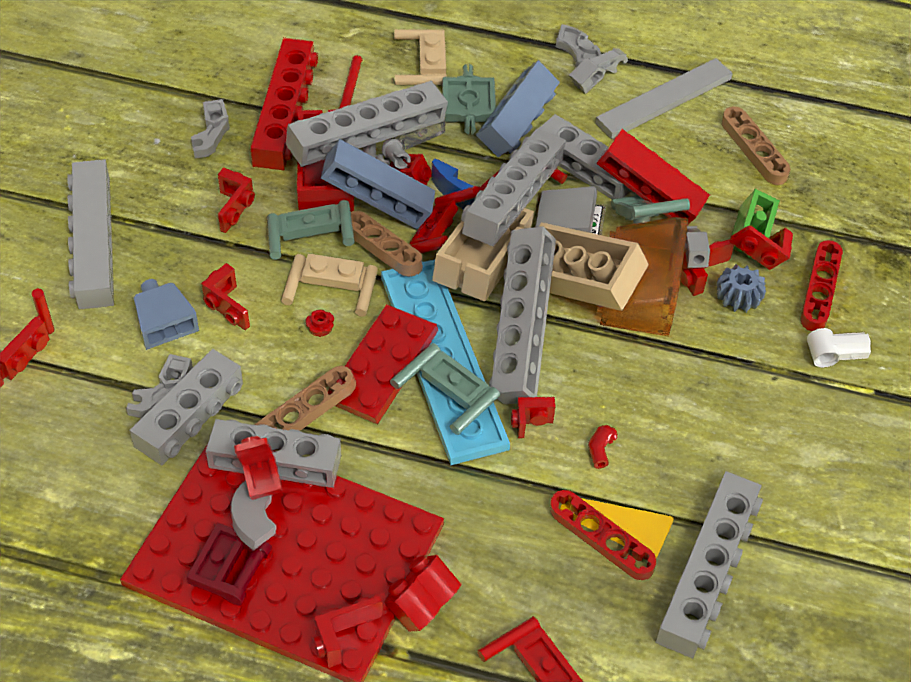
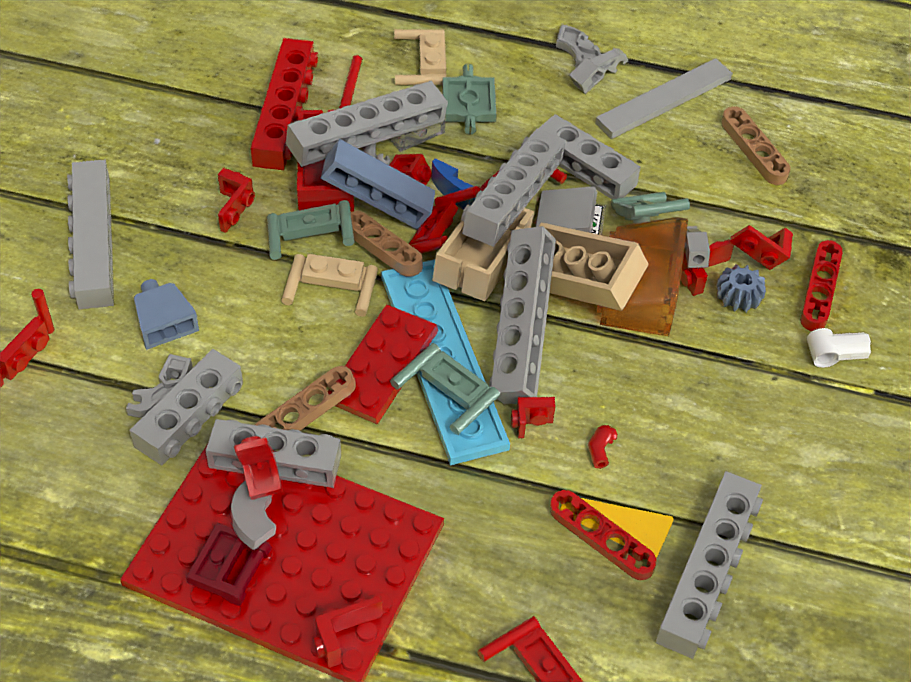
(215, 296): red bracket -> none
(216, 124): light grey piece -> none
(317, 327): red plate -> none
(393, 150): light grey pin -> none
(422, 592): red brick -> none
(518, 109): sand blue brick -> none
(650, 175): red brick -> none
(762, 220): bright green brick -> none

